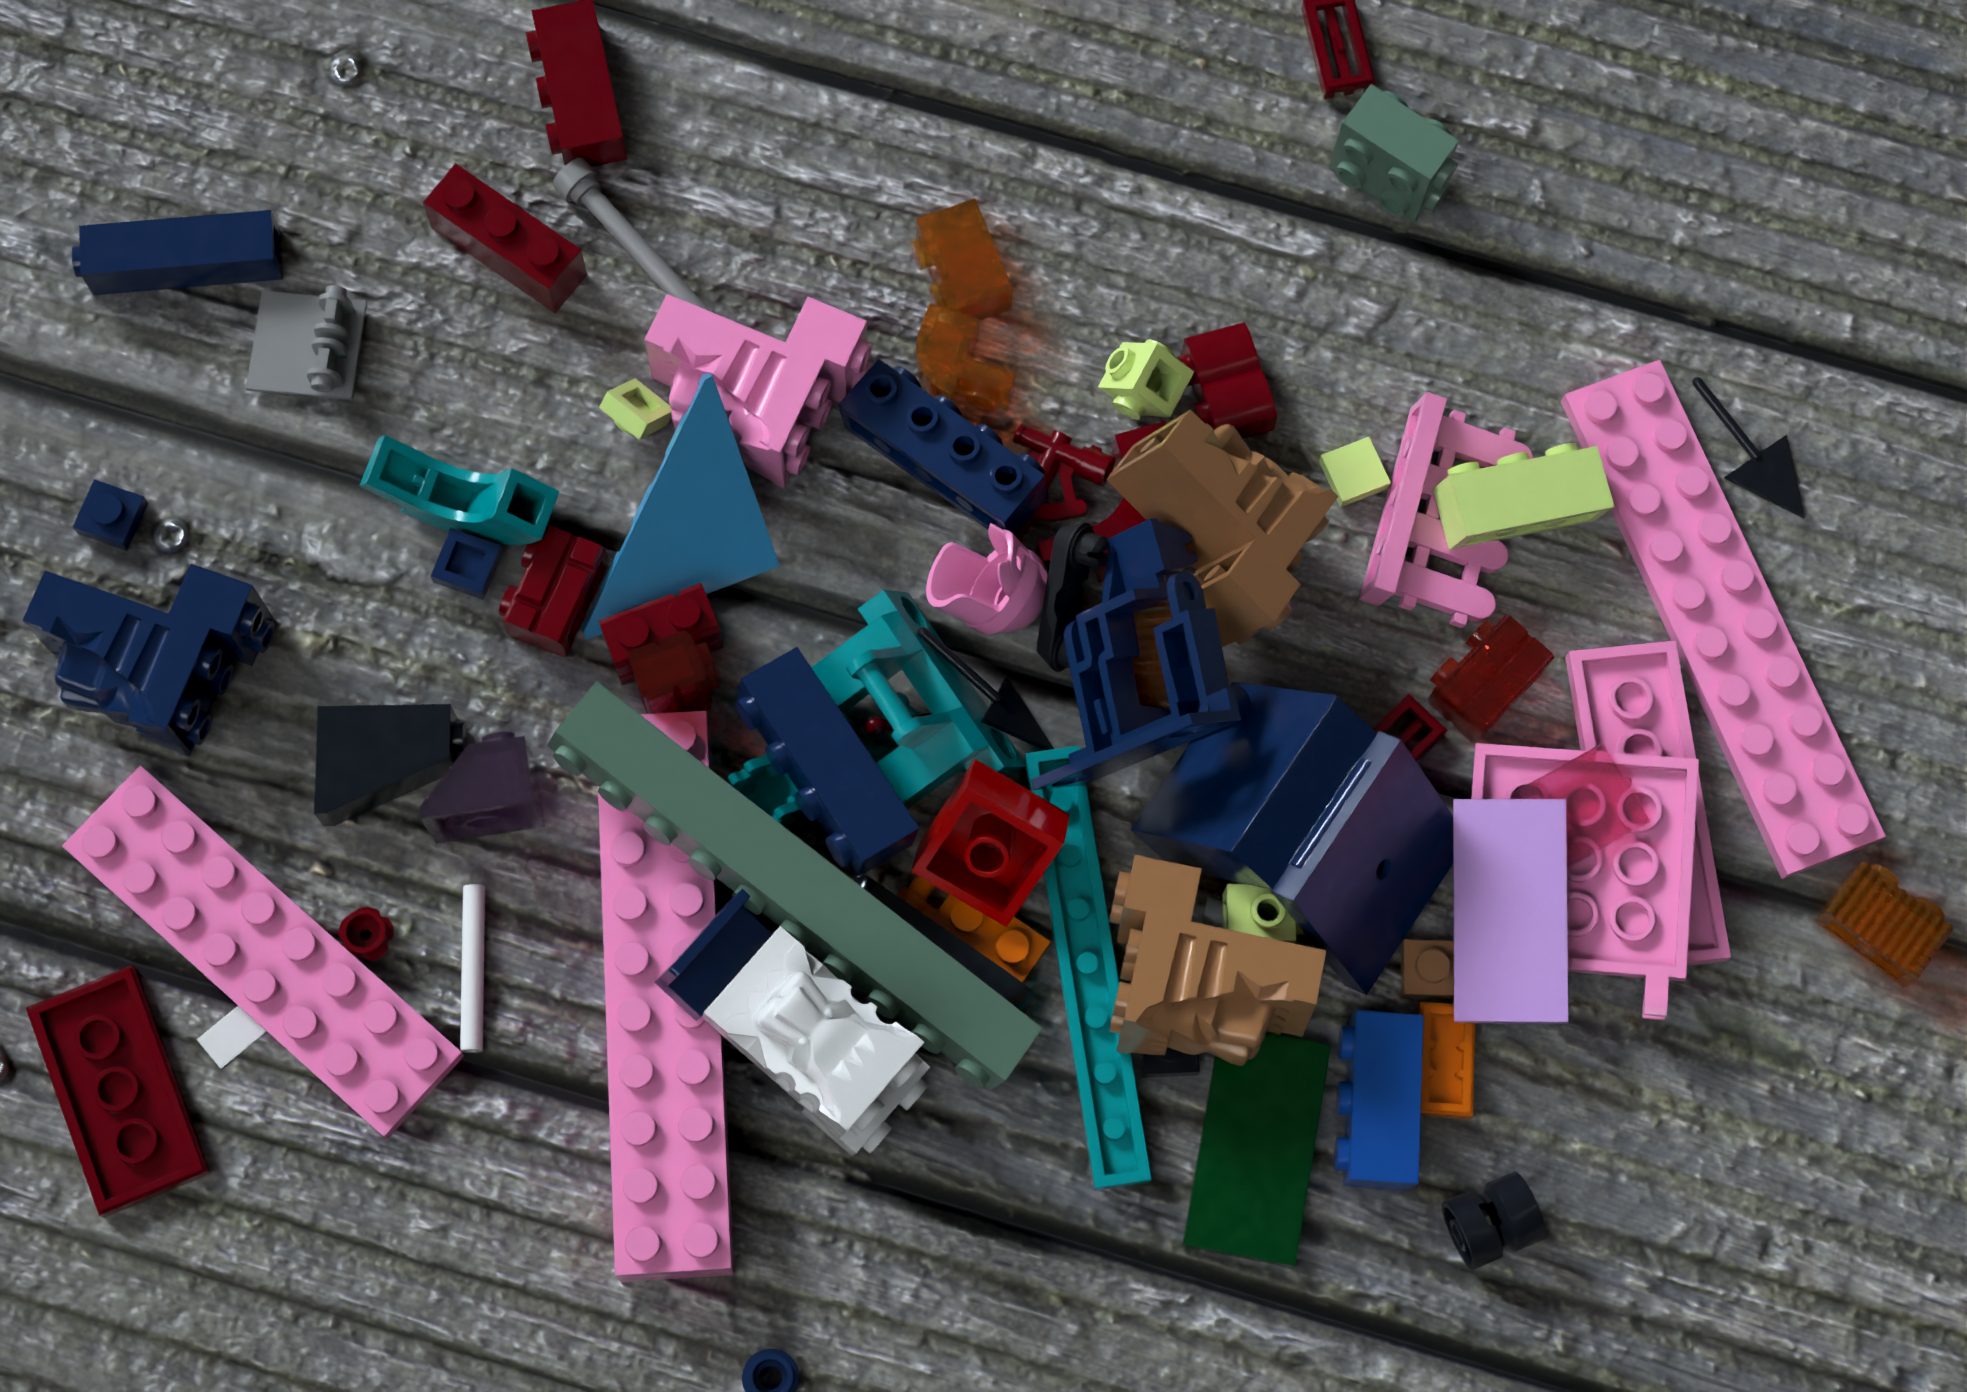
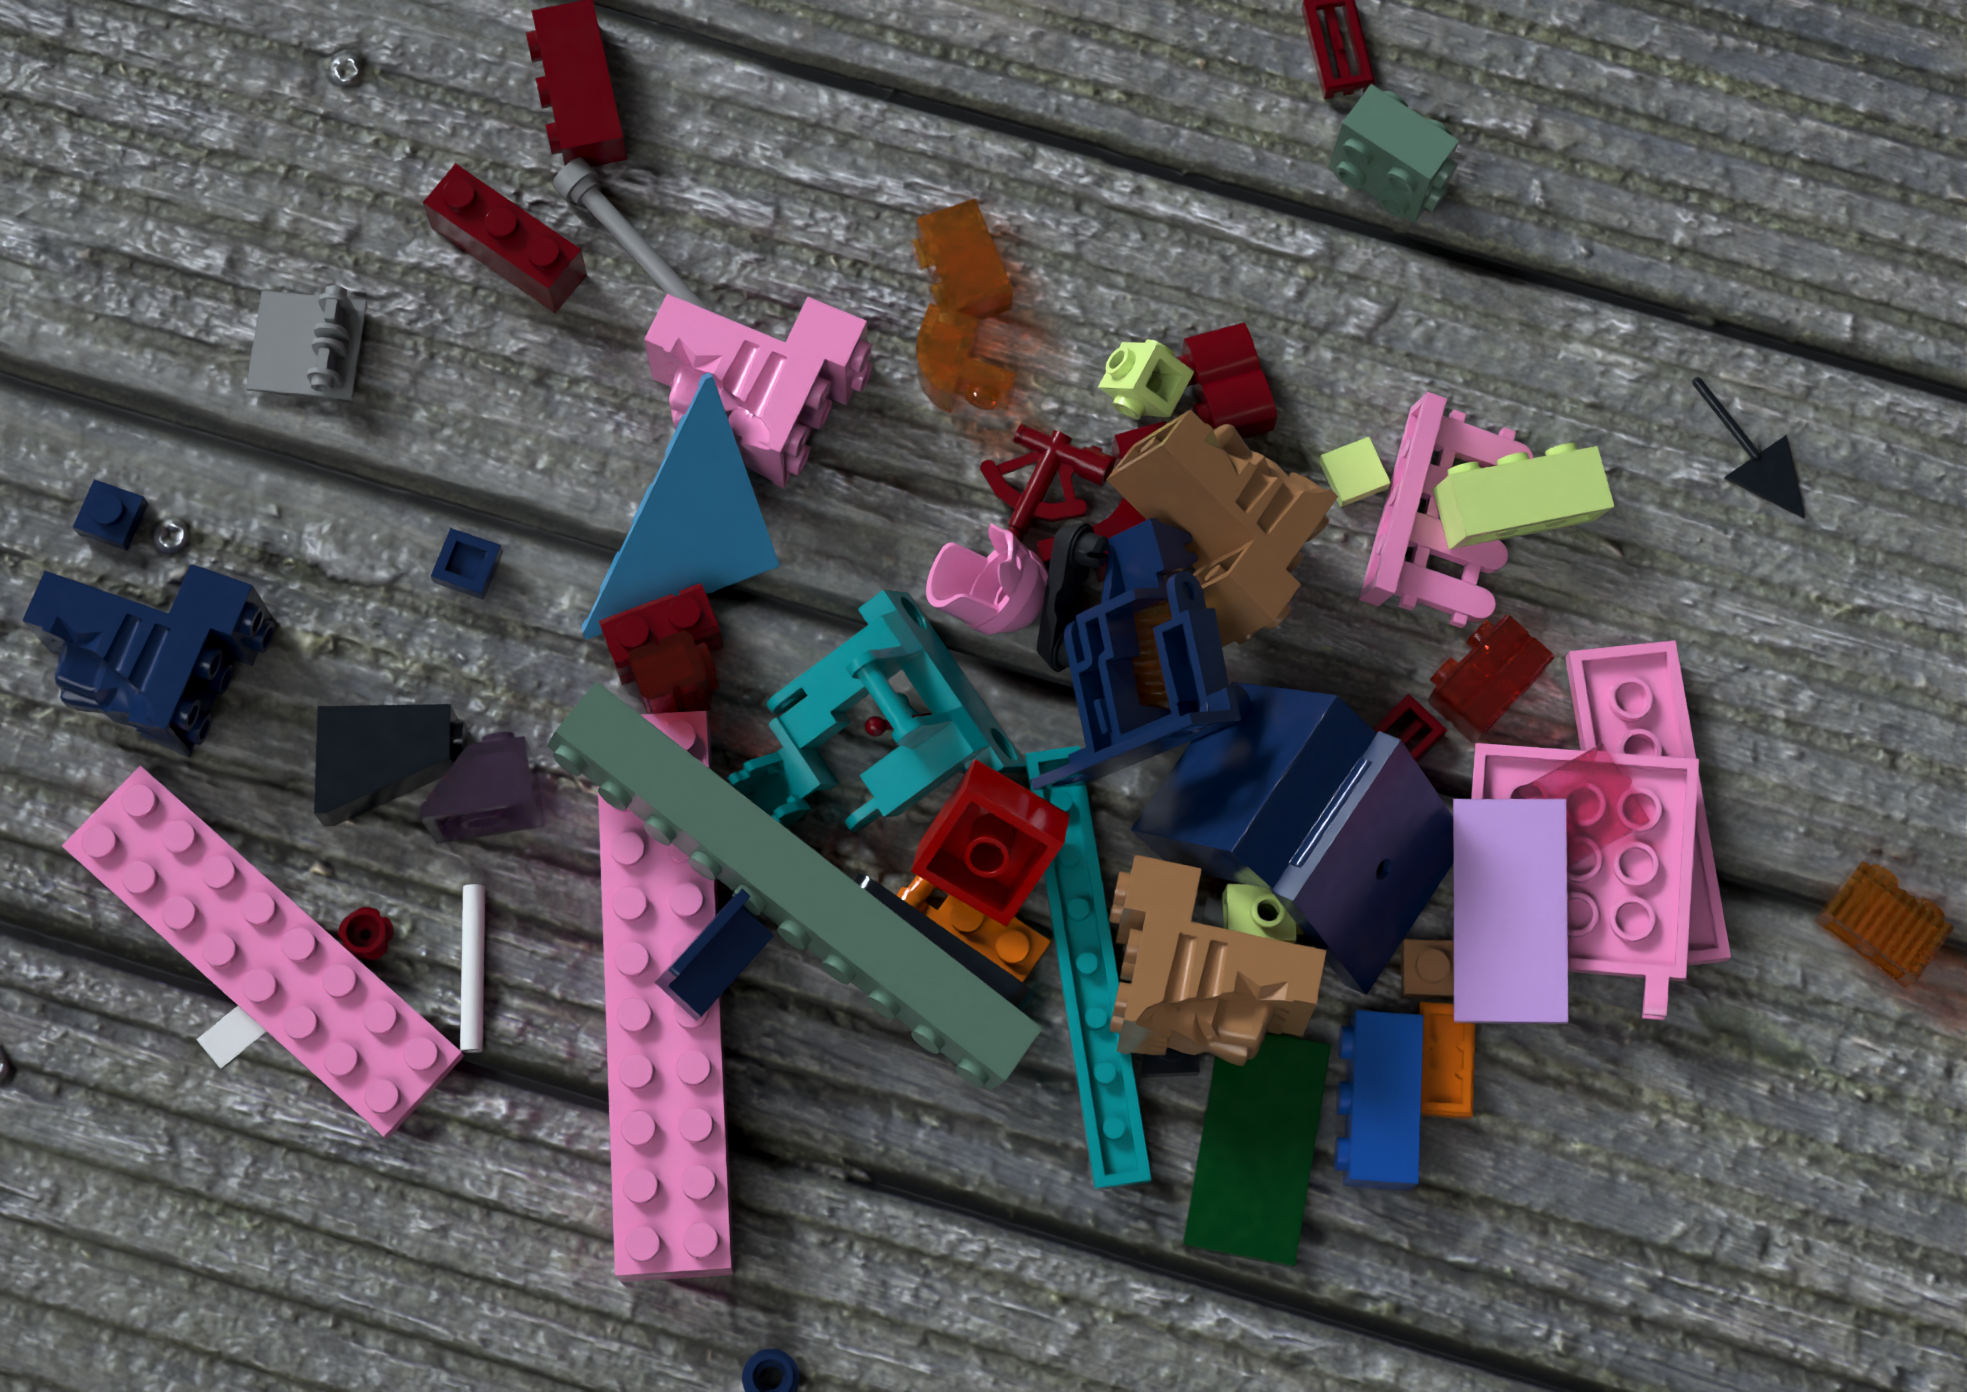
(118, 1091): dark red tile -> none
(179, 252): dark blue brick -> none
(490, 506): teal arch -> none
(554, 590): dark red brick -> none
(636, 409): yellowish green plate -> none
(820, 1043): white brick -> none
(825, 762): dark blue brick -> none
(943, 448): dark blue brick -> none
(1006, 710): black piece -> none
(1512, 1212): black wheel -> none
(1723, 621): bright pink plate -> none

